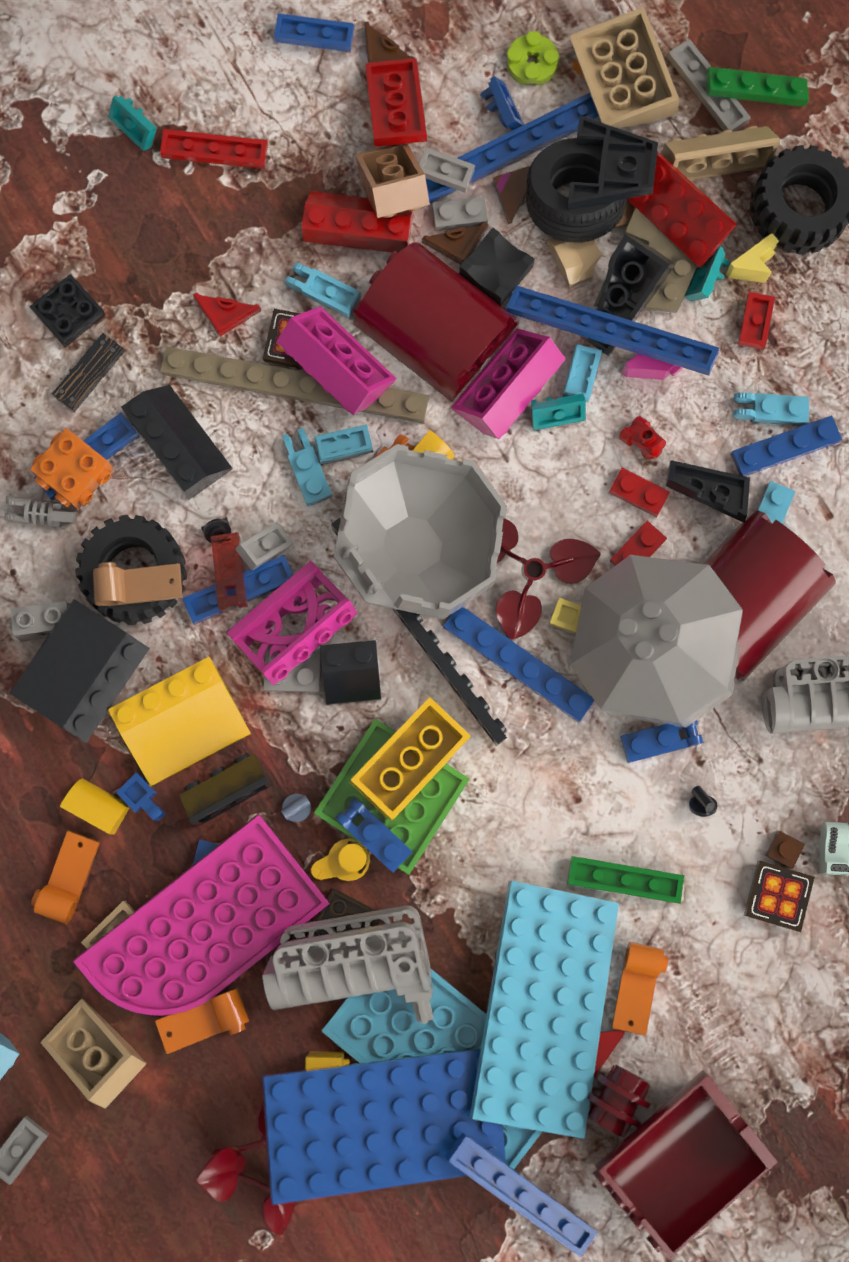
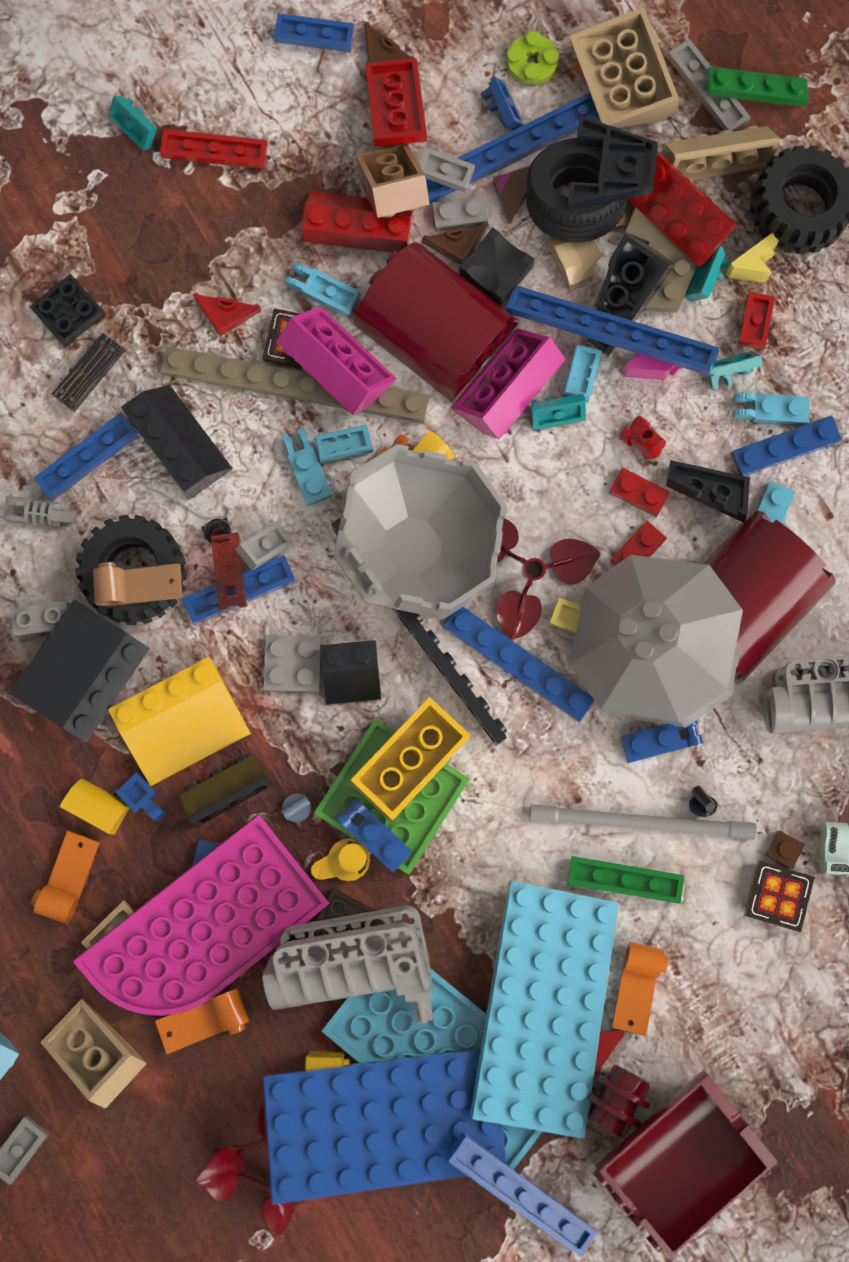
(71, 469): orange brick -> none
(294, 648): dark pink fence -> none
(731, 829): none -> light grey piece
(740, 363): none -> plate

